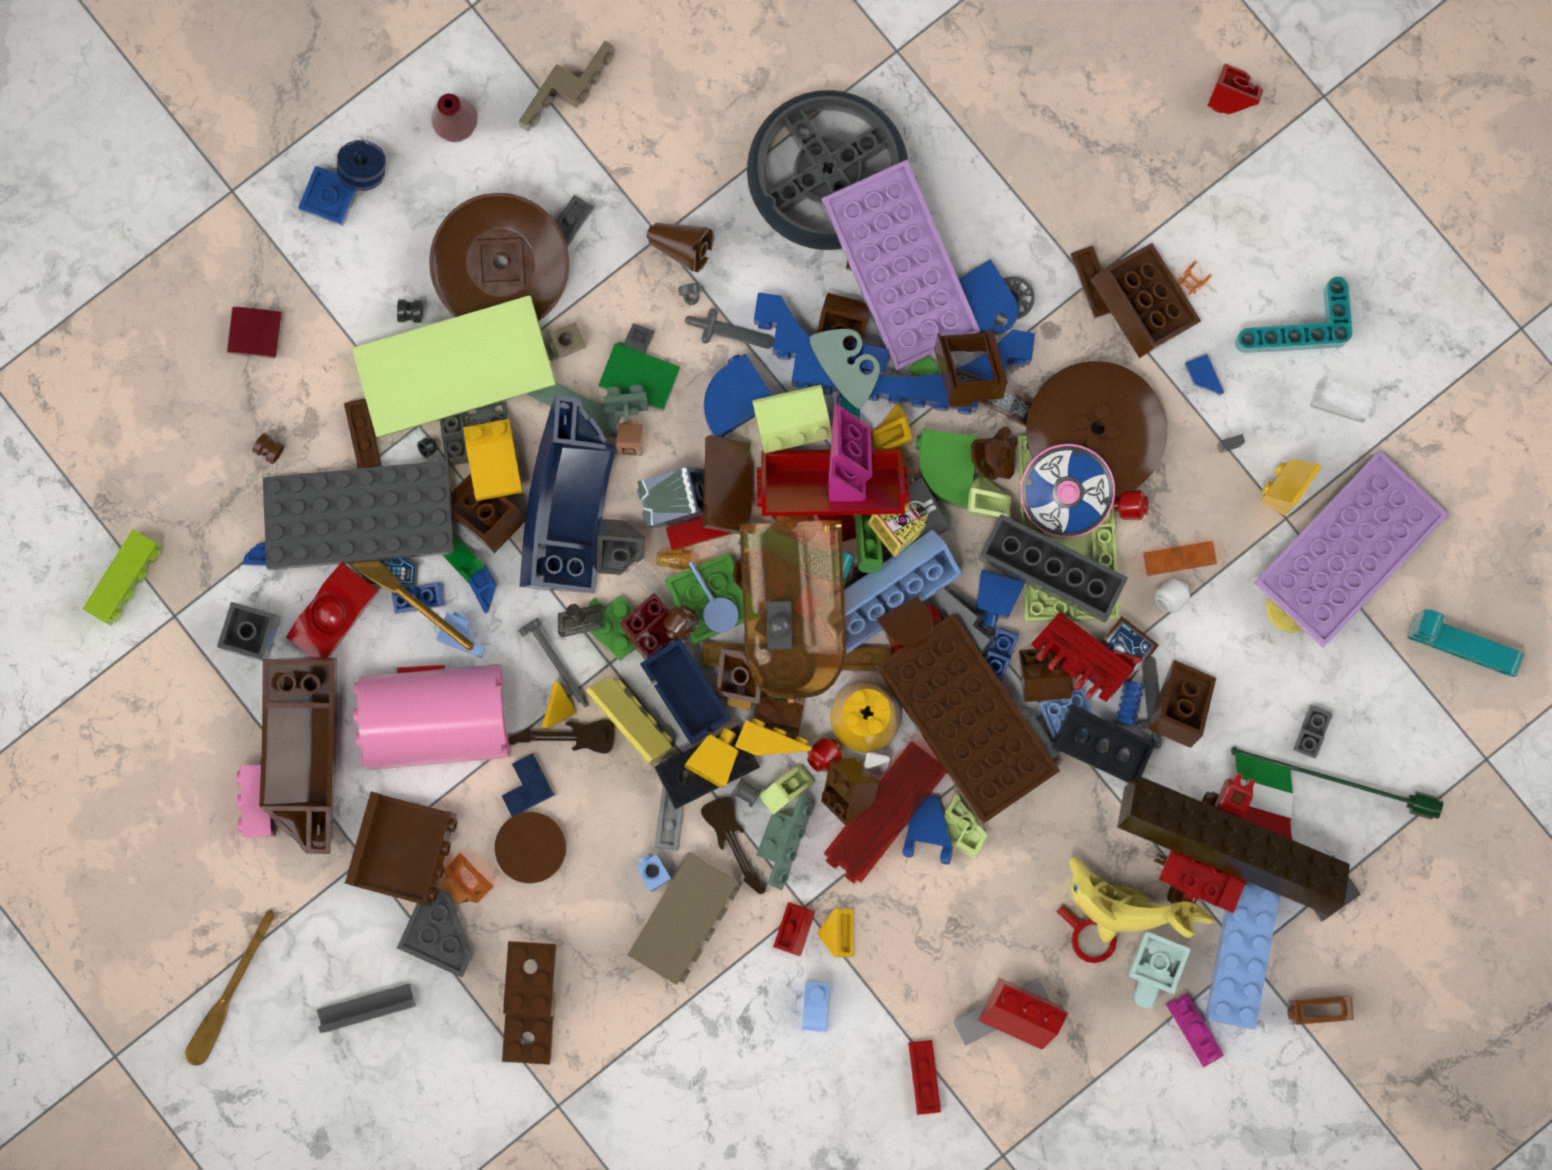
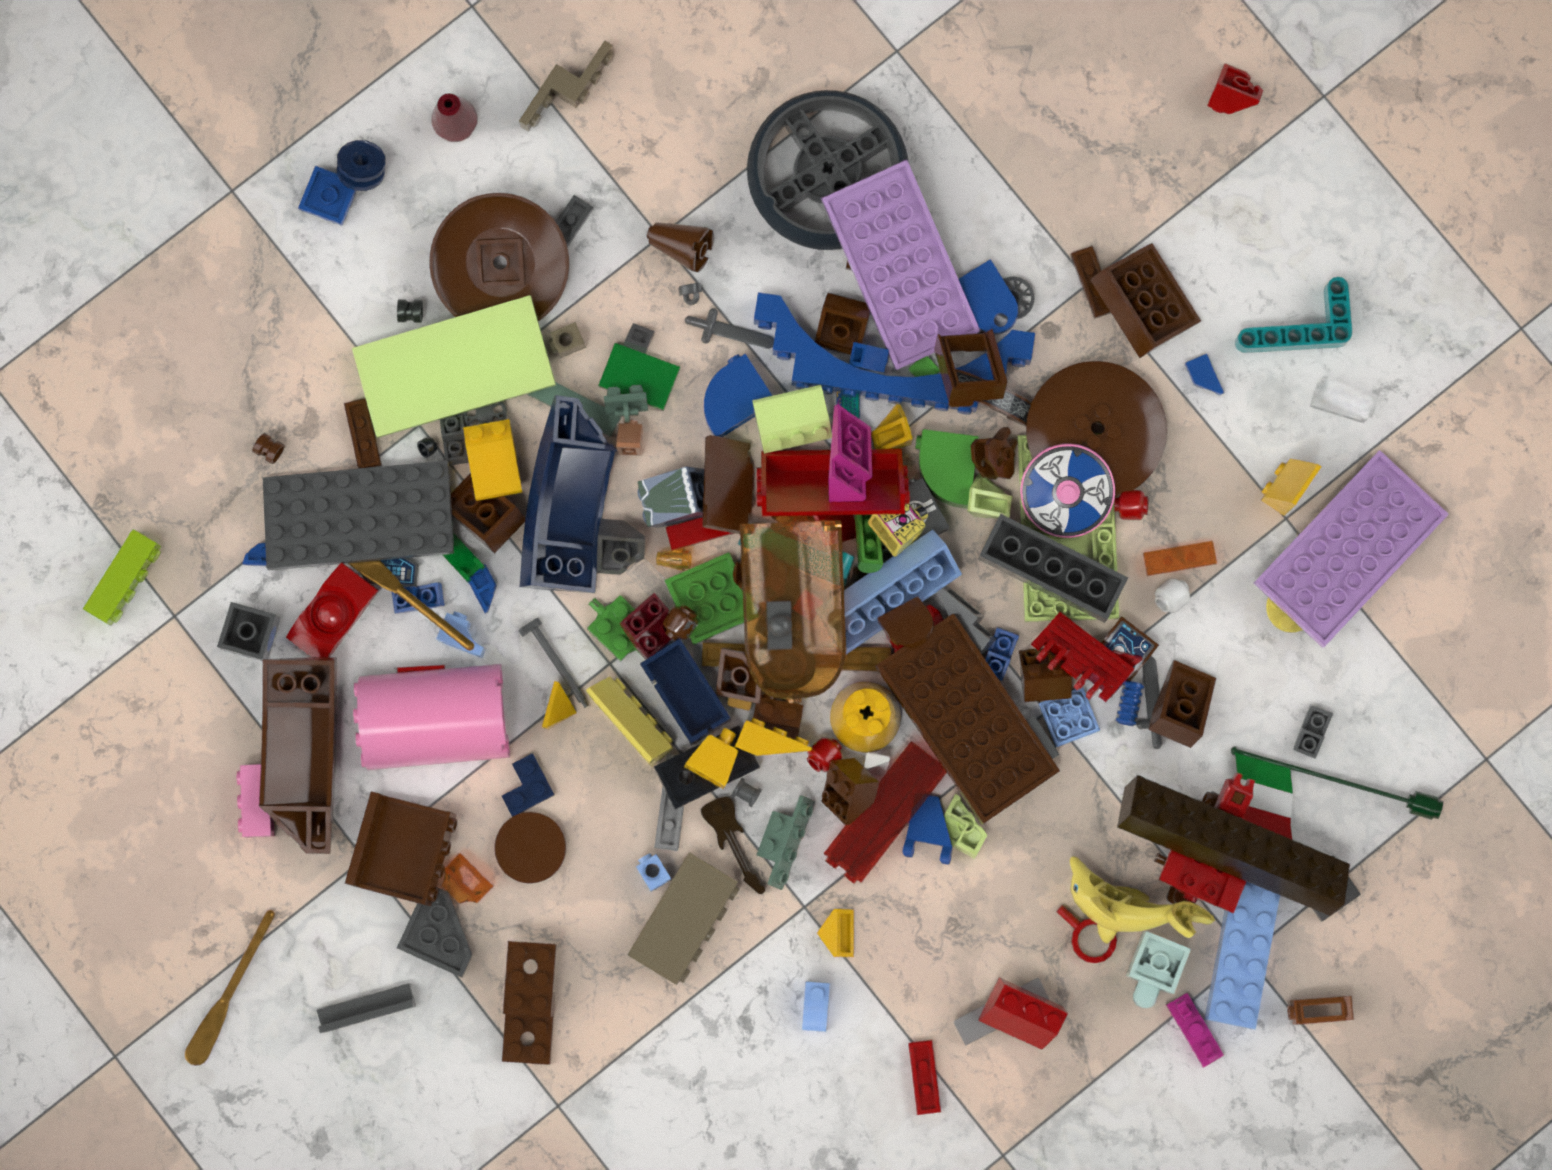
(253, 332): dark red slope -> none
(581, 620): clear smoke tile -> none
(595, 736): dark brown piece -> none
(719, 613): light blue piece -> none
(786, 789): yellowish green slope -> none
(794, 929): red slope -> none
(833, 358): sand green piece -> none
(996, 597): blue torso -> none
(1098, 729): black plate -> none
(1199, 285): clear orange piece -> none
(1231, 443): dark grey tile -> none
(1431, 631): teal beam -> none

